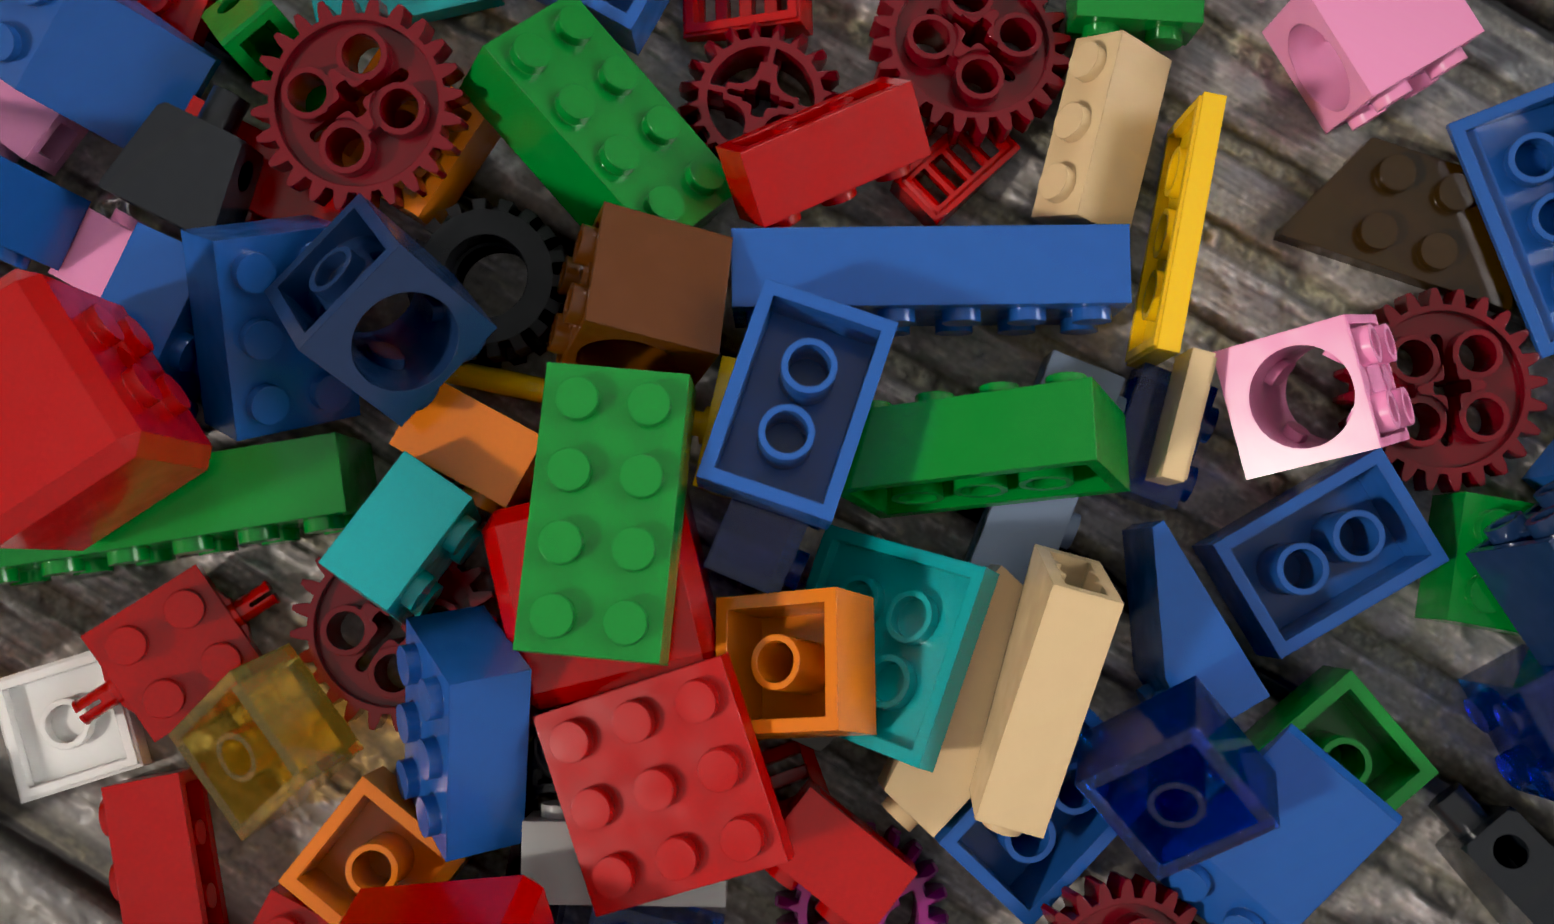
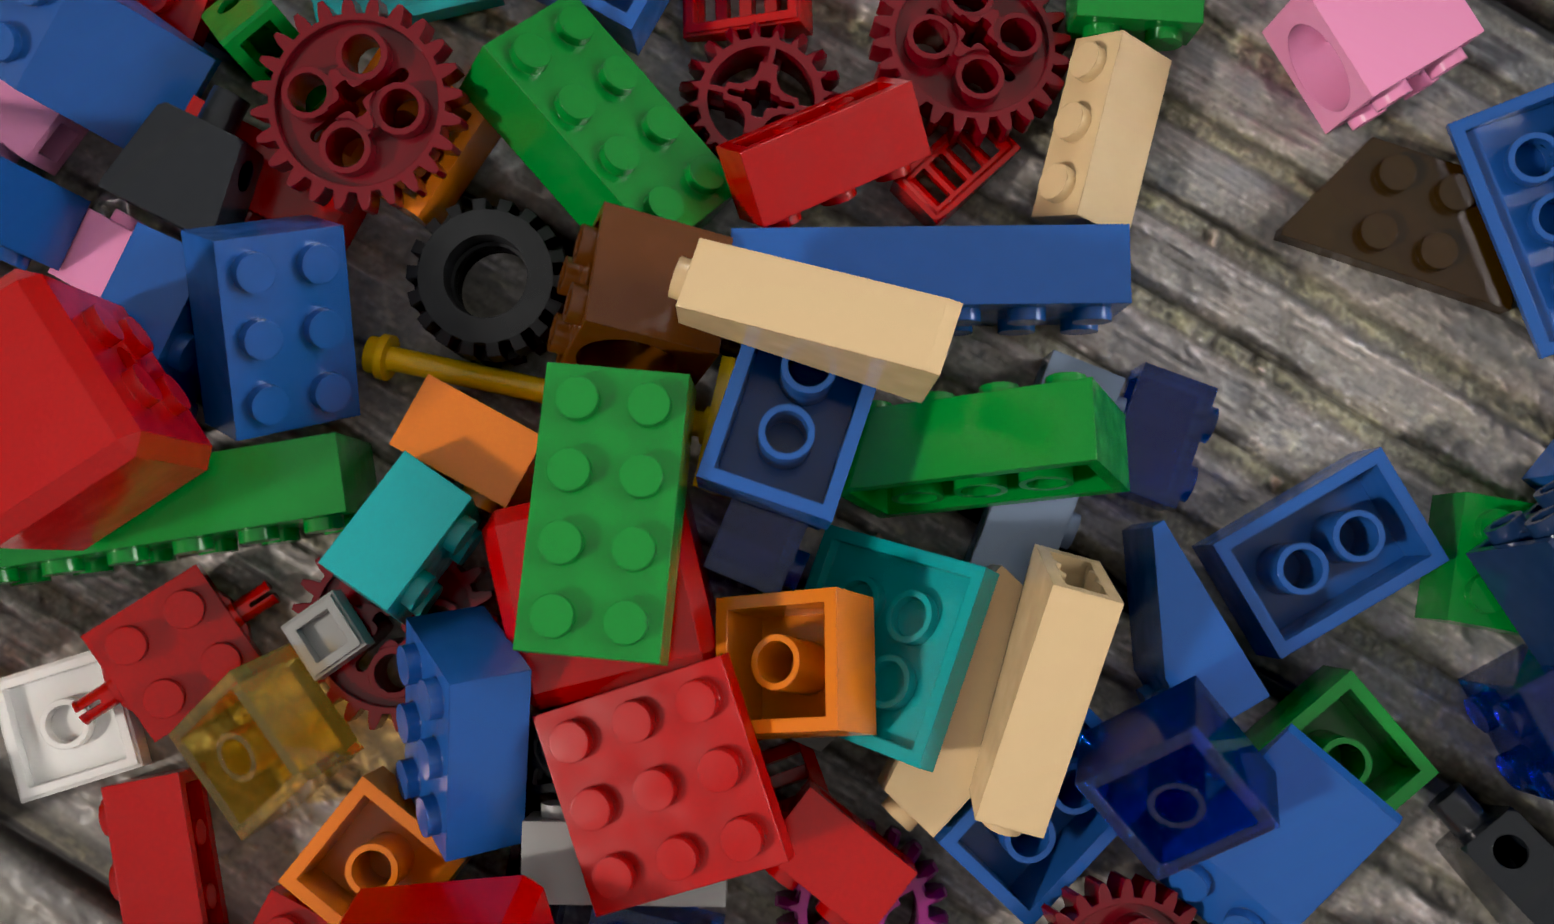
(327, 634): none -> light grey tile
(345, 274): dark blue brick -> none
(817, 316): none -> tan slope
(1175, 232): yellow tile -> none
(1181, 417): tan tile -> none
(1255, 394): bright pink brick -> none
(1495, 387): dark red gear -> none

